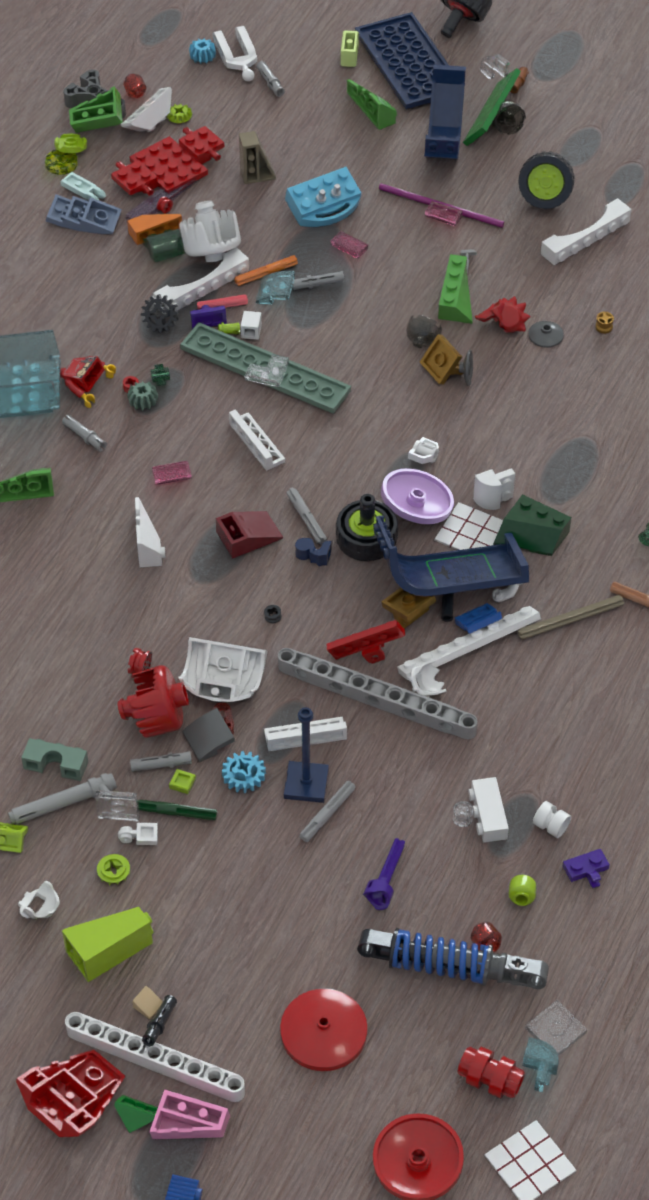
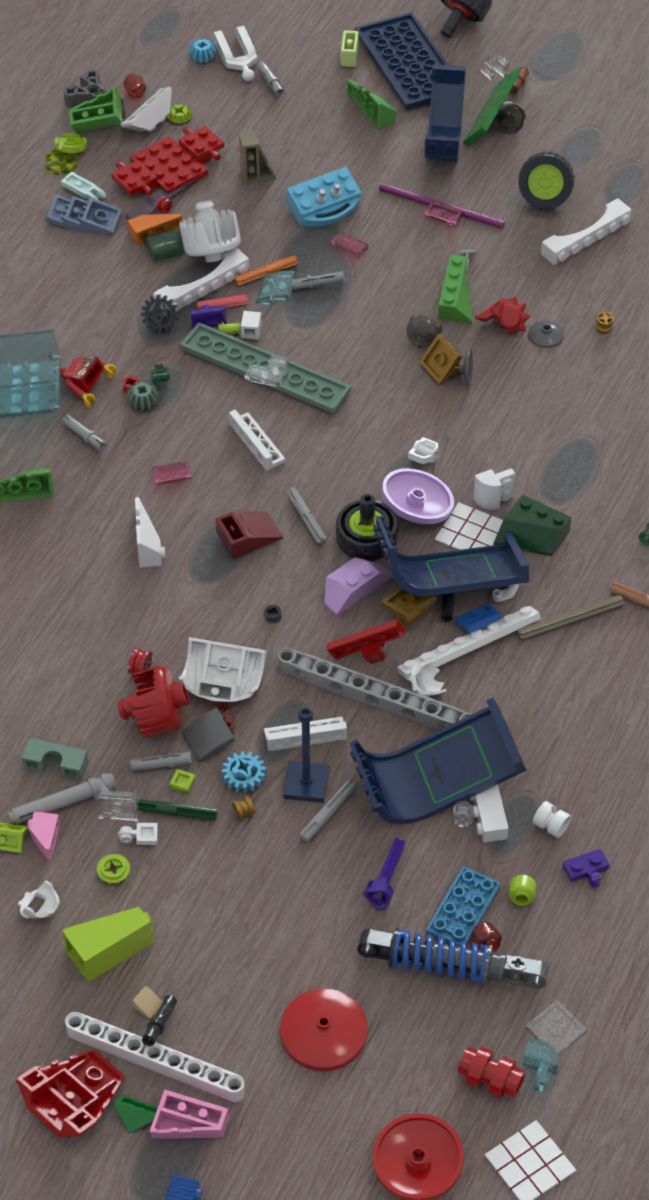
(44, 832): none -> bright pink slope
(243, 808): none -> pearl gold wheel
(306, 550): dark blue leg -> none
(353, 583): none -> lavender wedge
(440, 767): none -> dark blue panel
(463, 906): none -> dark azure tile

